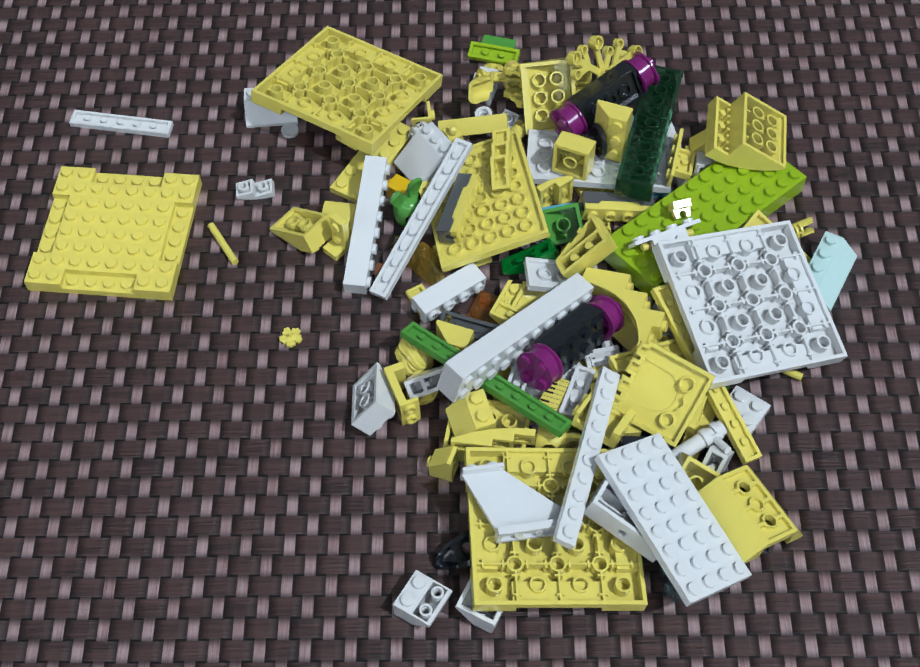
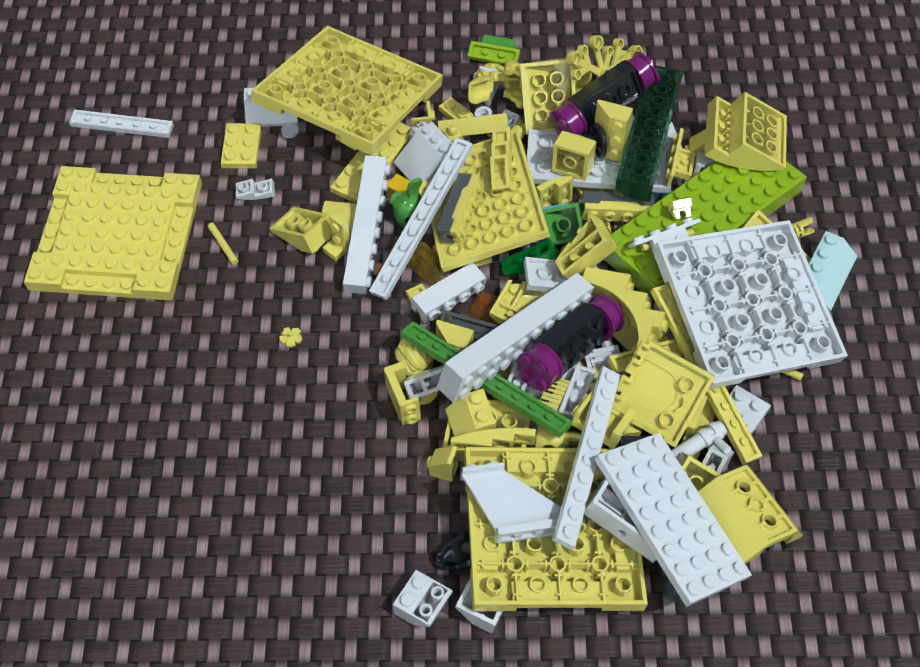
(241, 145): none -> light yellow plate
(372, 401): white slope -> none
(454, 110): none -> light yellow plate

